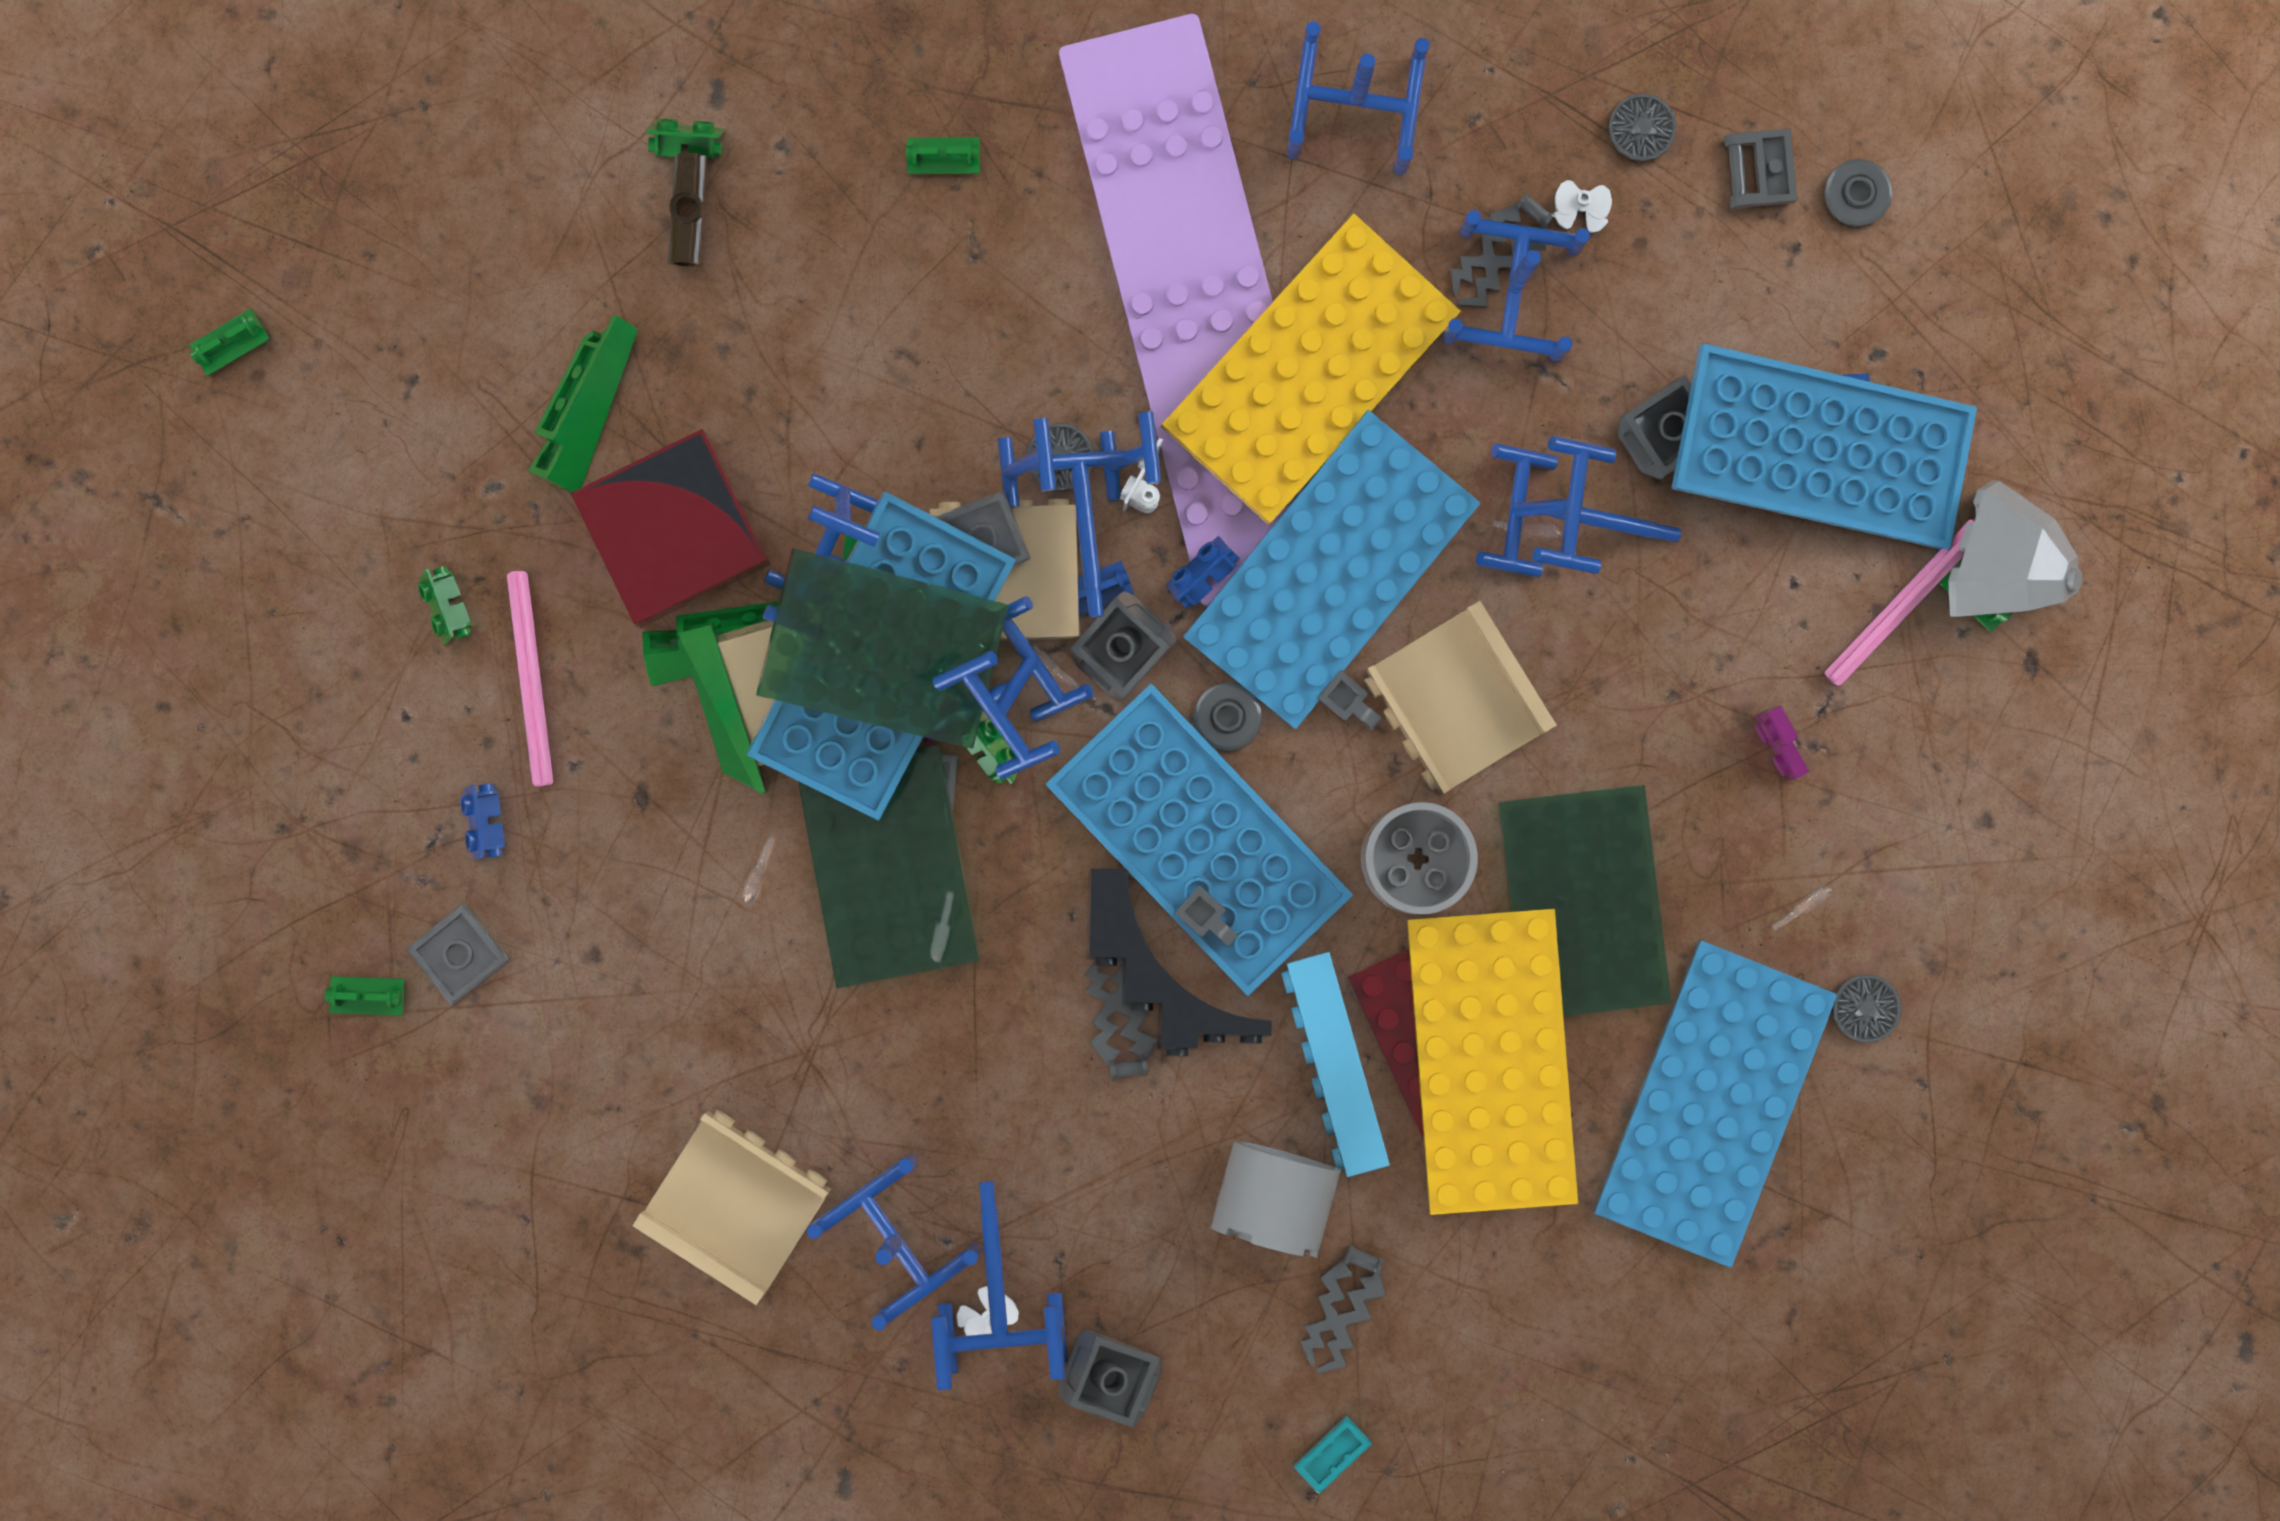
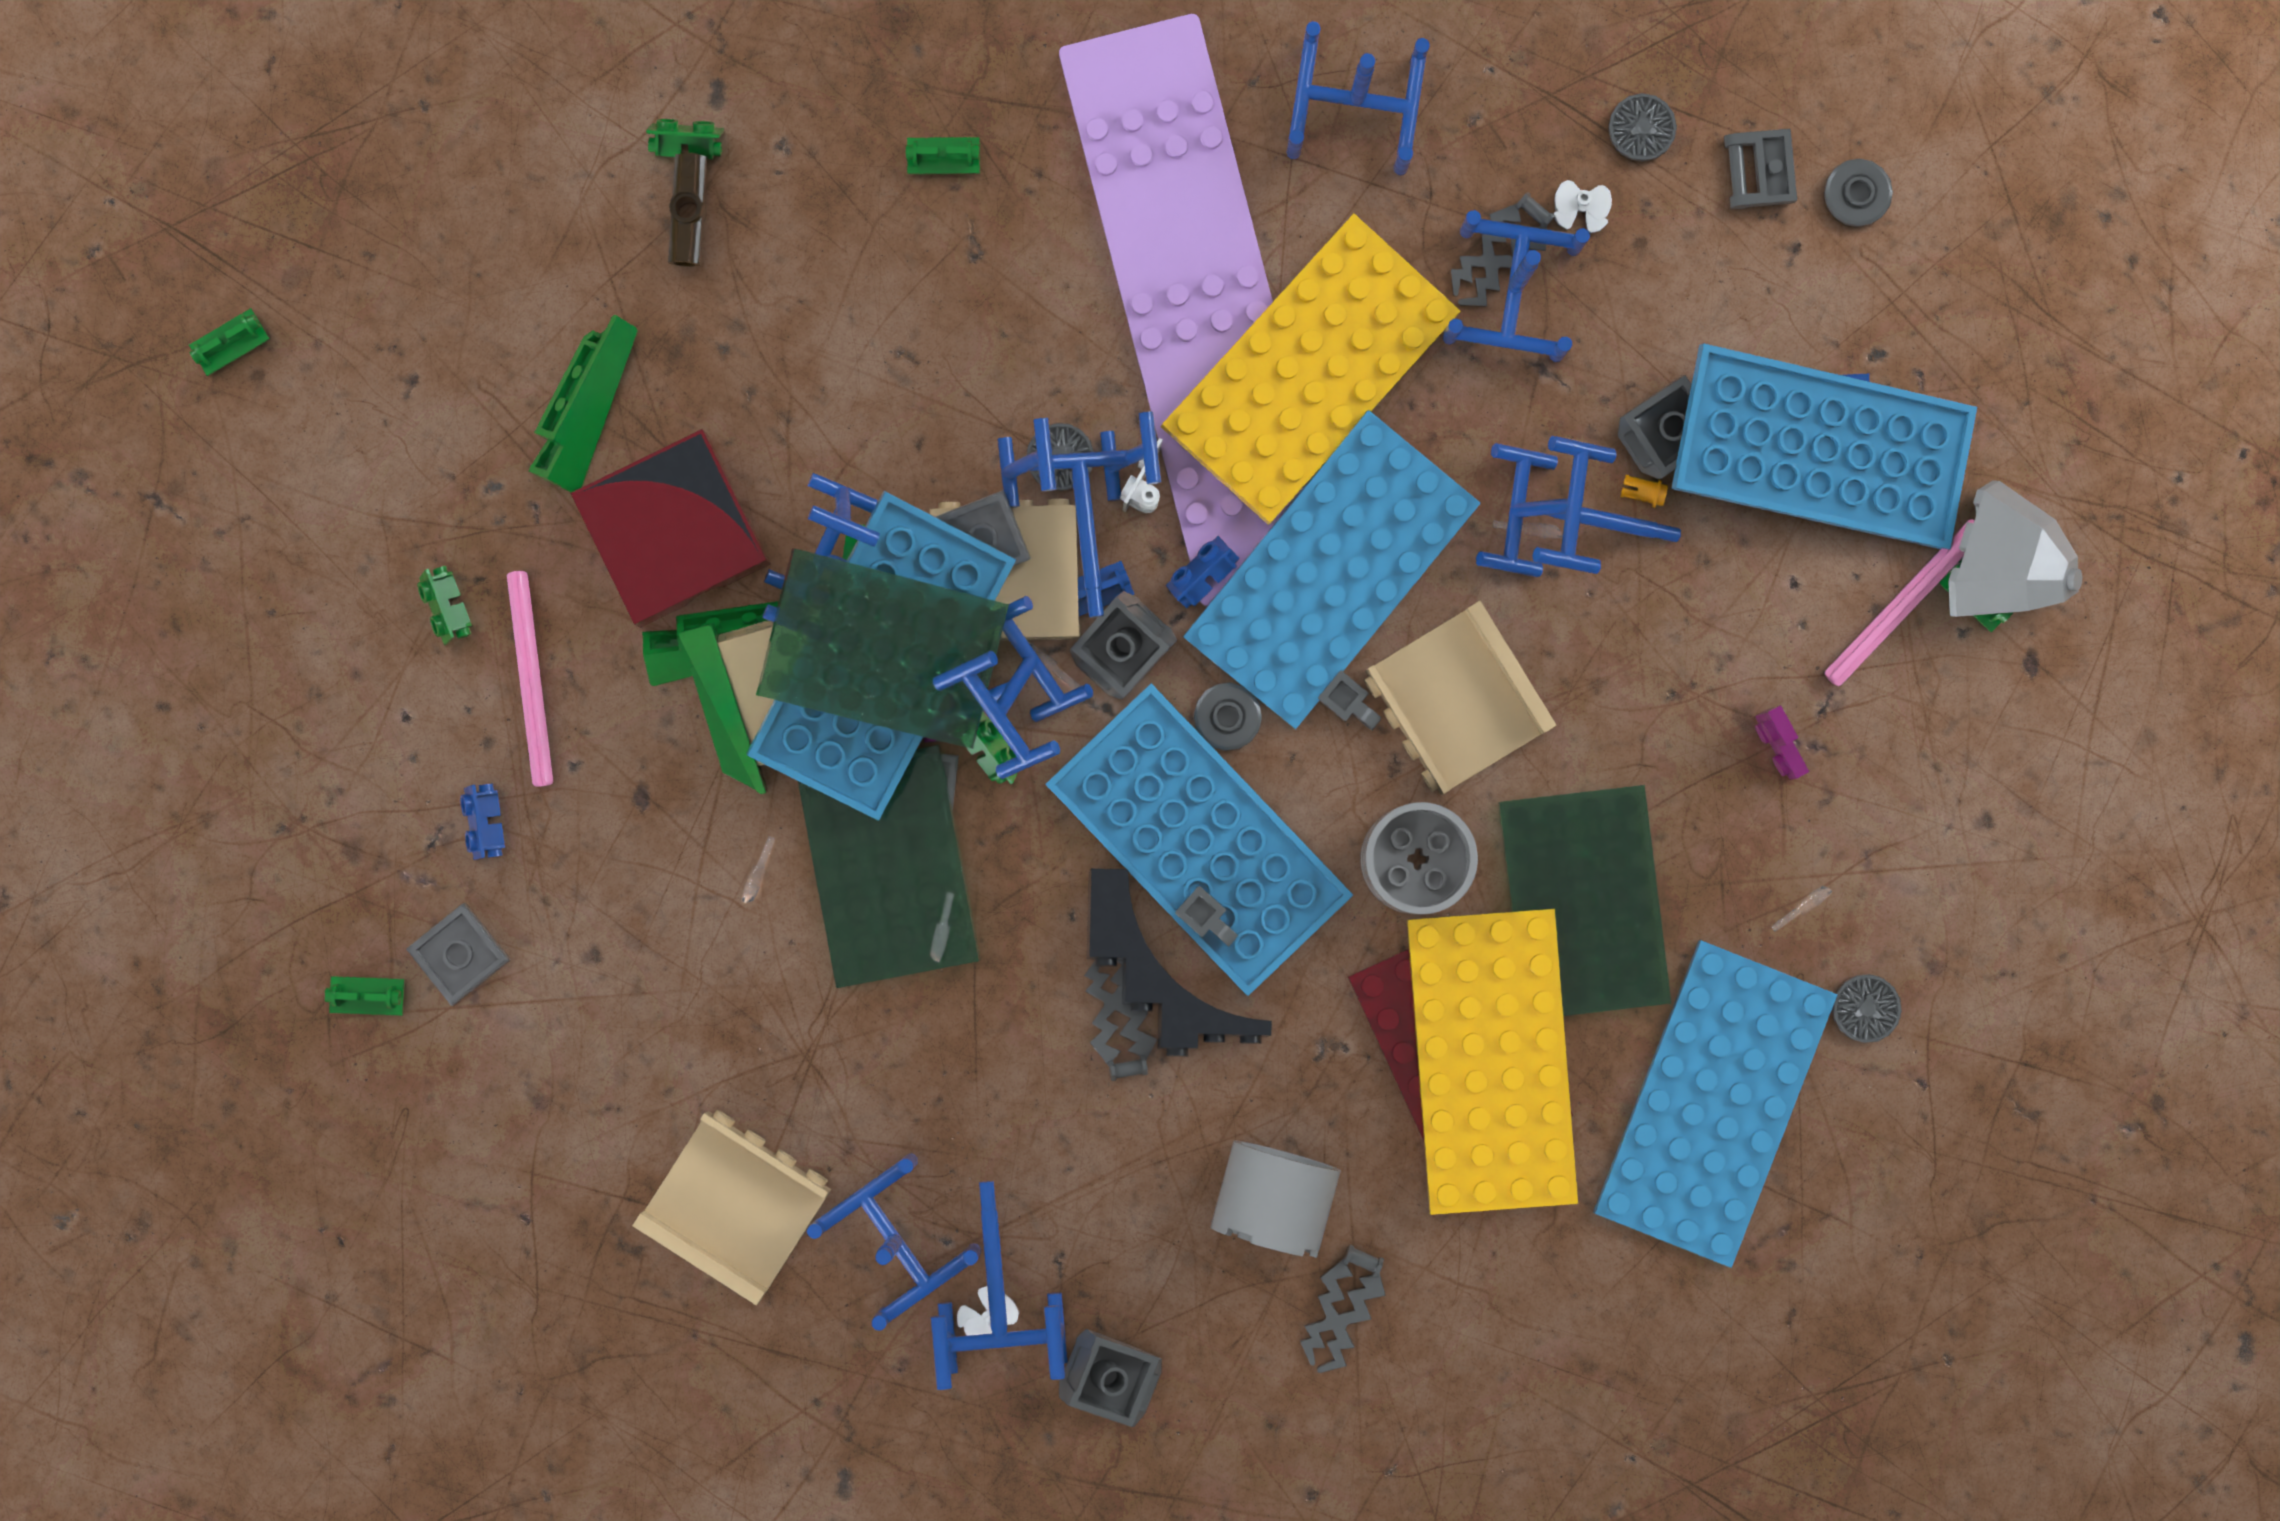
(1332, 1454): teal plate -> none
(1337, 1064): medium azure brick -> none
(1647, 490): none -> light orange pin

